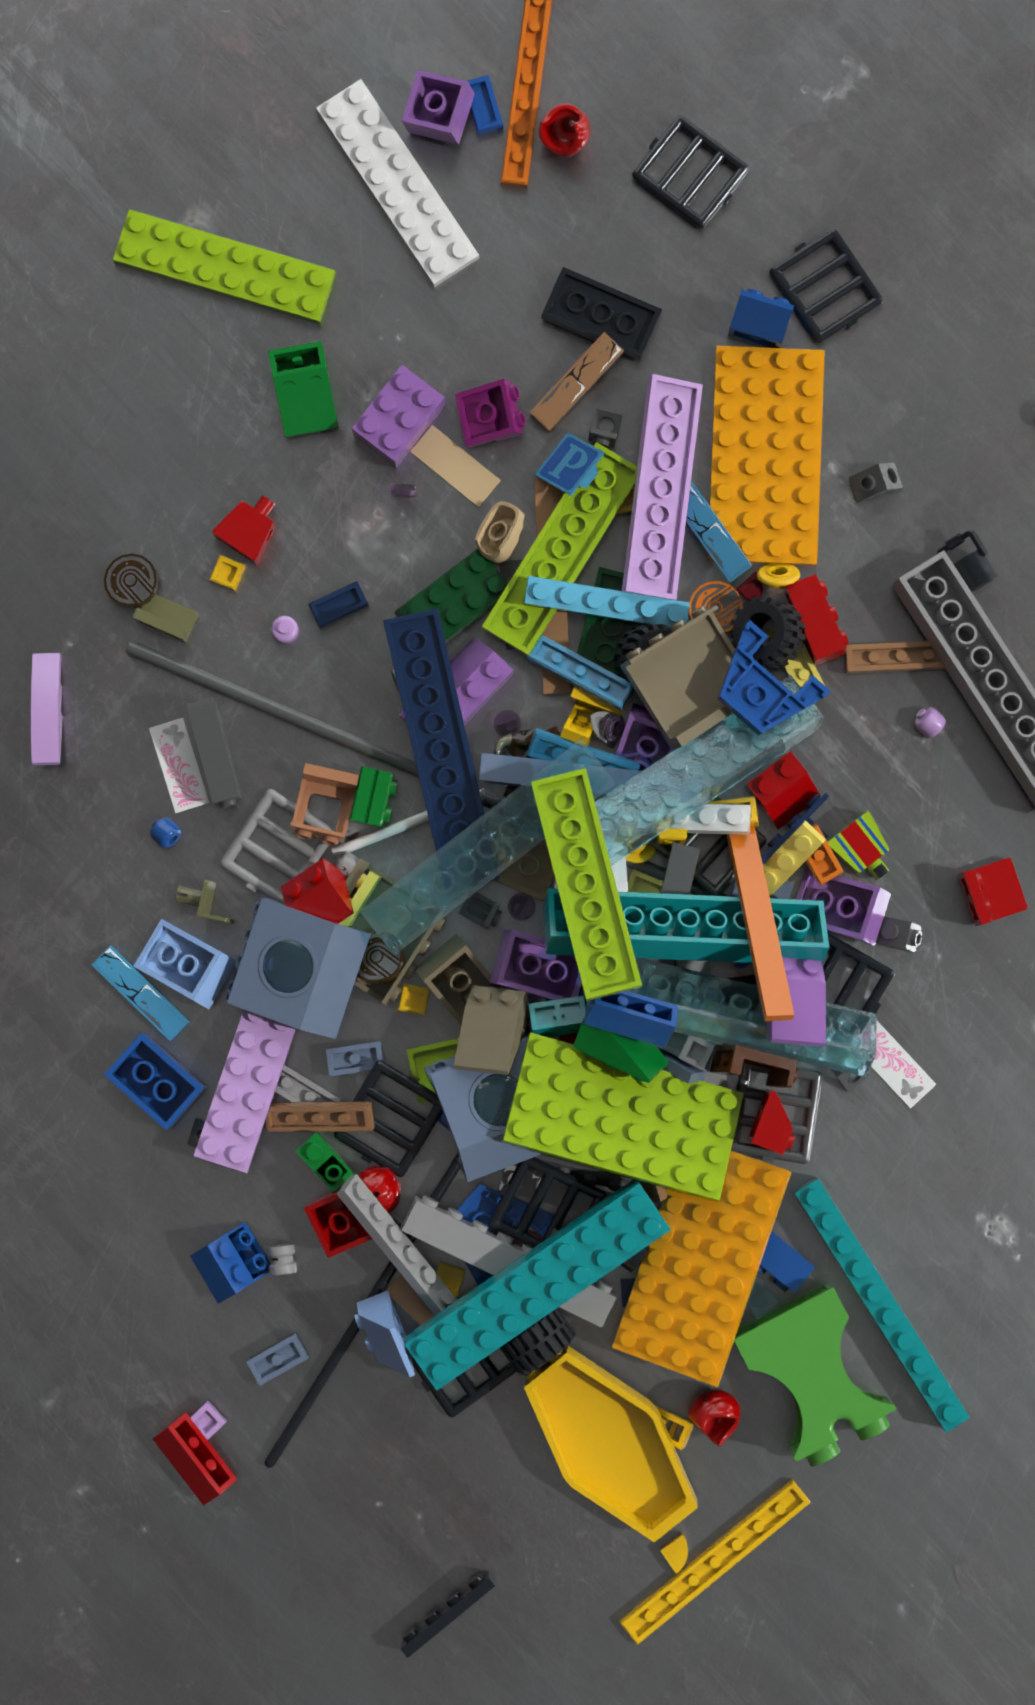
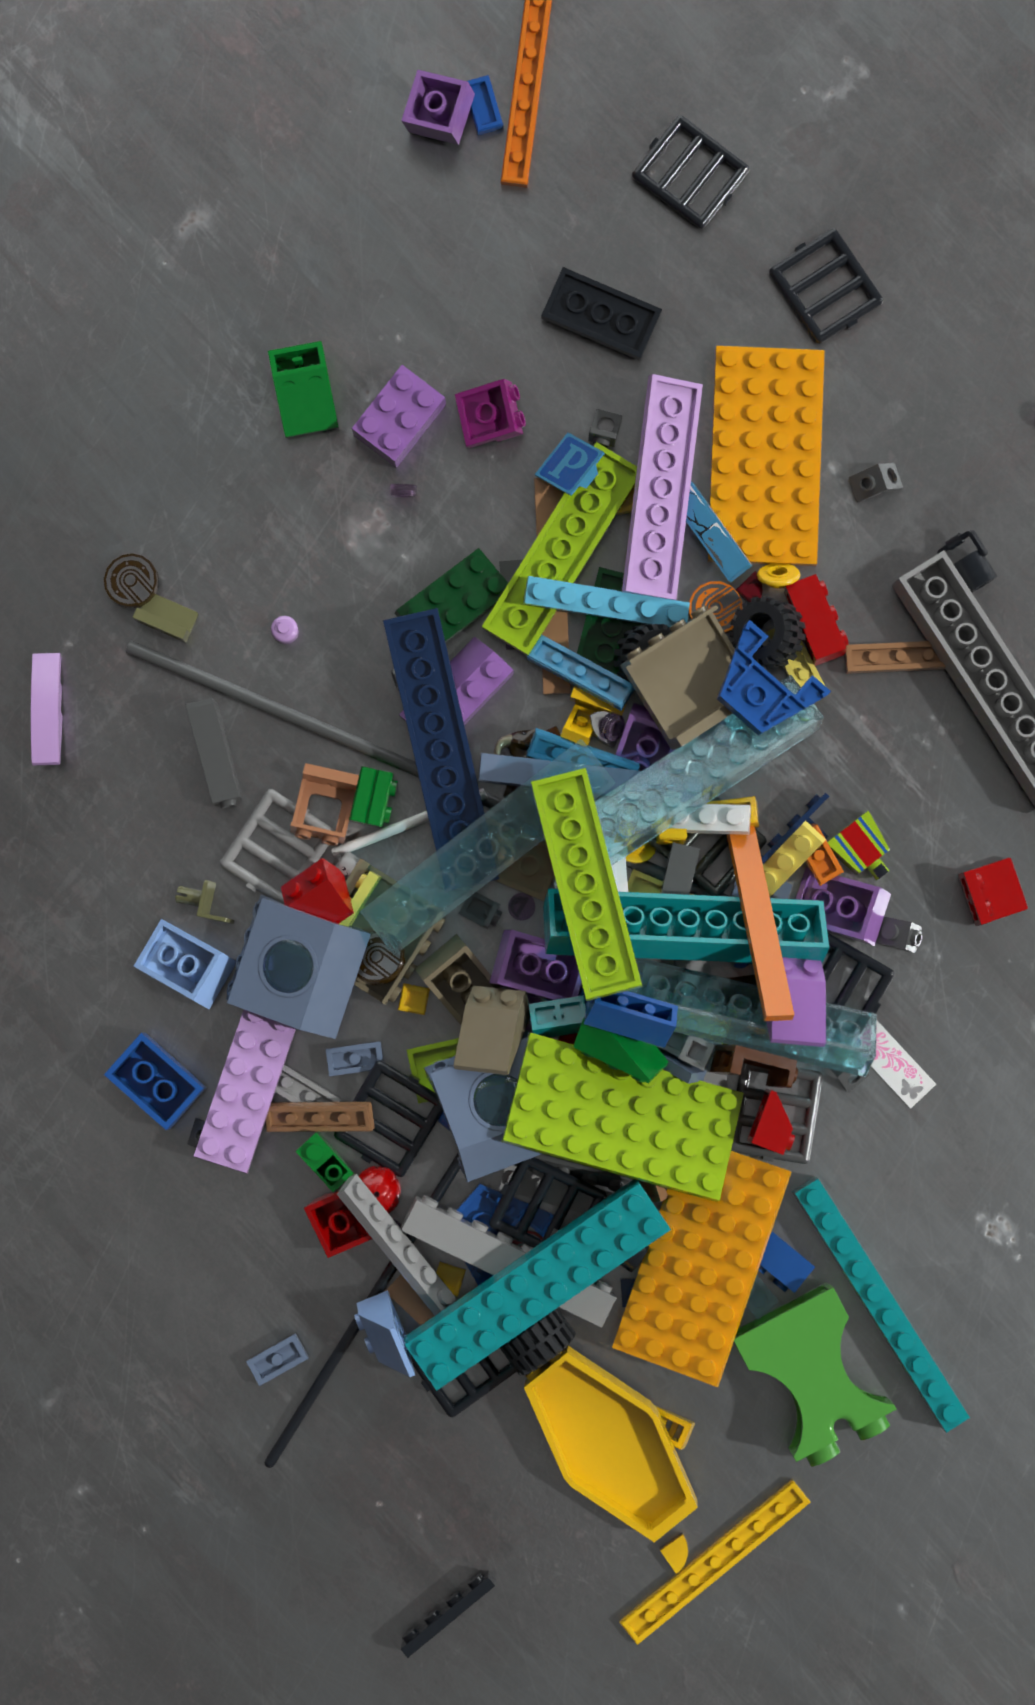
(140, 993): dark azure tile -> none
(165, 832): blue piece -> none
(179, 765): white sticker -> none
(194, 1459): red brick -> none
(208, 1420): lavender plate -> none
(224, 266): lime plate -> none
(227, 573): yellow tile -> none
(231, 1262): blue slope -> none
(247, 529): red torso -> none
(281, 1259): light grey wheel -> none
(338, 605): dark blue tile -> none
(397, 183): white plate -> none
(455, 466): tan sticker -> none
(500, 532): tan piece -> none
(506, 723): clear purple tile -> none
(560, 134): red piece -> none
(577, 381): medium nougat tile -> none
(715, 1414): red piece -> none
(760, 319): blue slope -> none
(782, 790): red slope -> none
(929, 722): lavender piece -> none

